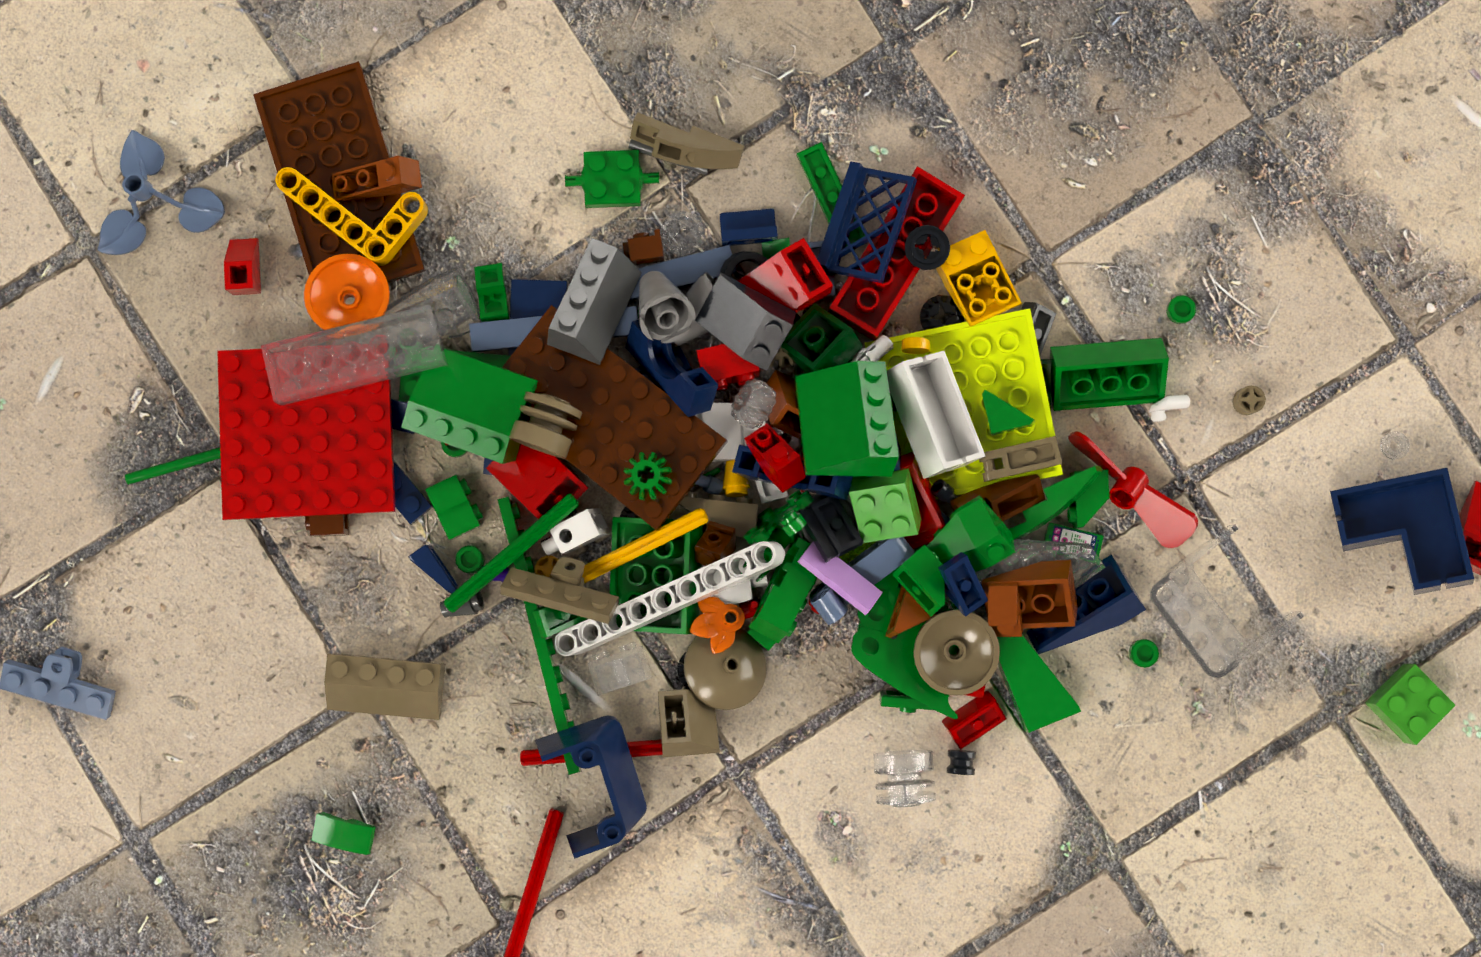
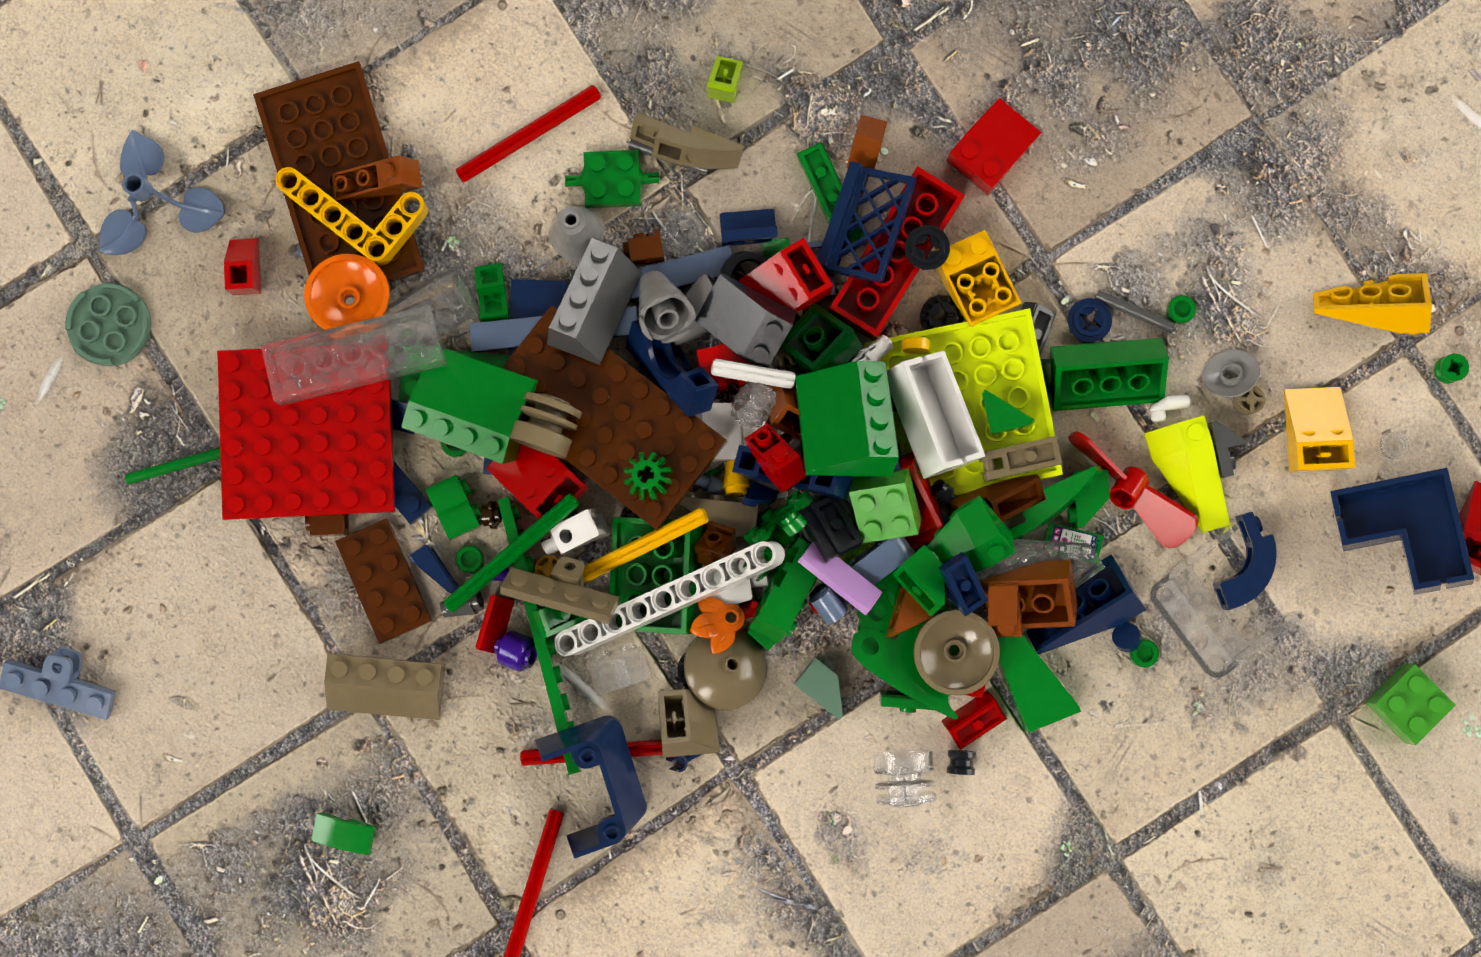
(108, 324): none -> sand green tile
(383, 581): none -> reddish brown plate
(491, 515): none -> dark brown plate
(494, 622): none -> red slope
(515, 651): none -> dark purple head
(528, 133): none -> red axle
(573, 230): none -> light grey cone
(682, 762): none -> dark blue hand
(724, 79): none -> lime slope
(753, 373): none -> white axle
(759, 494): none -> dark blue tile
(822, 685): none -> sand green slope
(867, 141): none -> dark orange slope
(993, 146): none -> red slope
(1101, 317): none -> dark blue gear
(1127, 637): none -> dark blue tile
(1135, 311): none -> dark grey bar
(1190, 466): none -> neon yellow wedge
(1222, 440): none -> dark grey slope
(1230, 365): none -> light grey dish
(1257, 567): none -> dark blue arch
(1317, 430): none -> yellow slope
(1392, 305): none -> yellow wedge
(1445, 371): none -> green wheel

